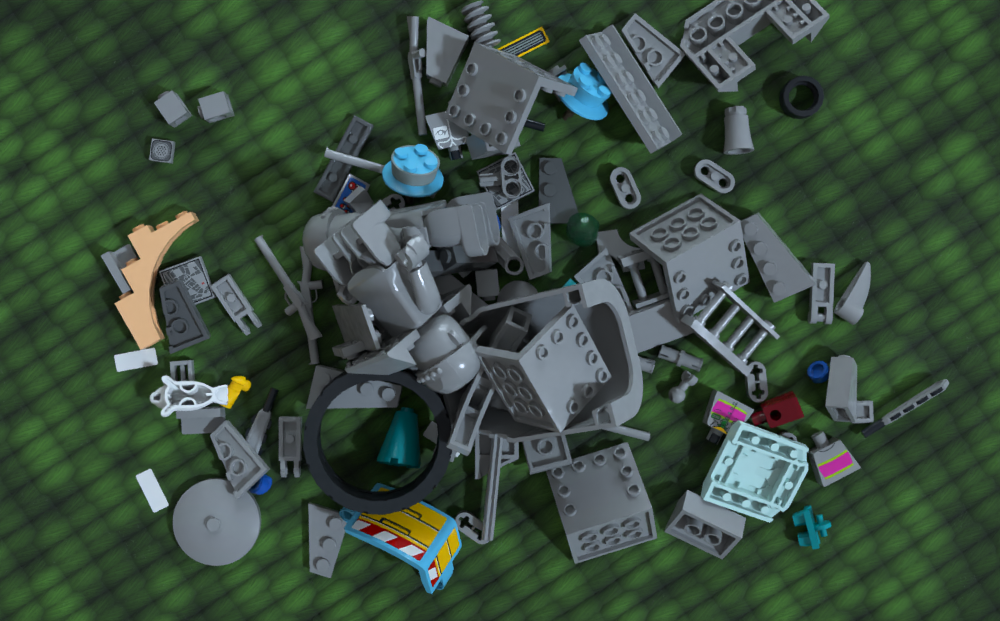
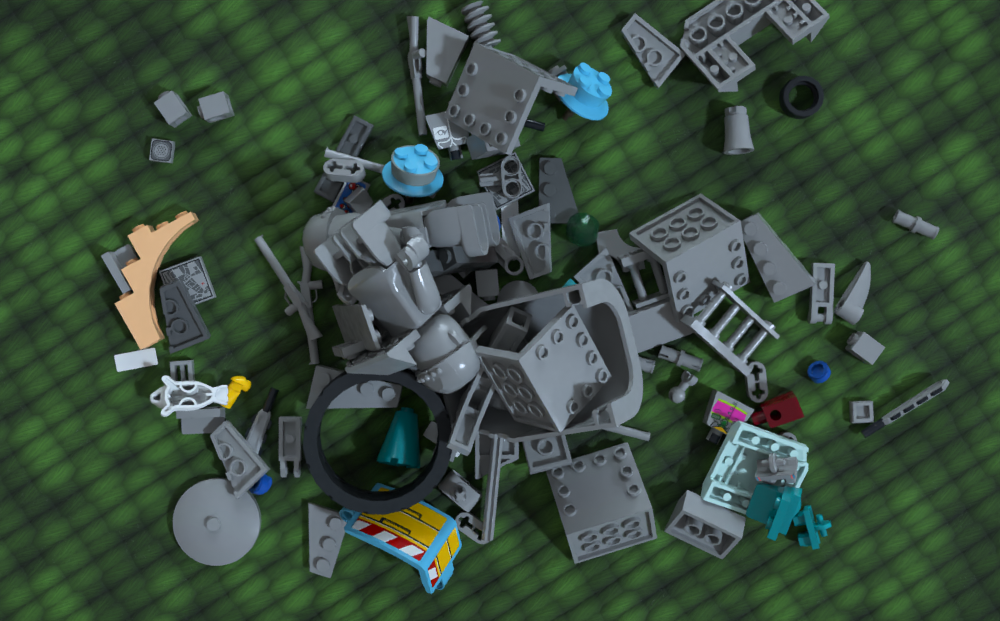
(152, 490): white sticker -> none
(235, 302): light grey hinge -> none
(344, 170): none -> light grey beam
(460, 490): none -> light grey beam
(526, 43): sticker -> none
(627, 187): light grey plate -> none
(631, 88): light grey bracket -> none
(713, 176): light grey plate -> none
(774, 507): none -> teal piece
(777, 469): none -> light grey hips
(830, 459): light grey torso -> none
(842, 389): light grey slope -> none
(864, 347): none -> light grey brick
(915, 224): none -> light grey pin

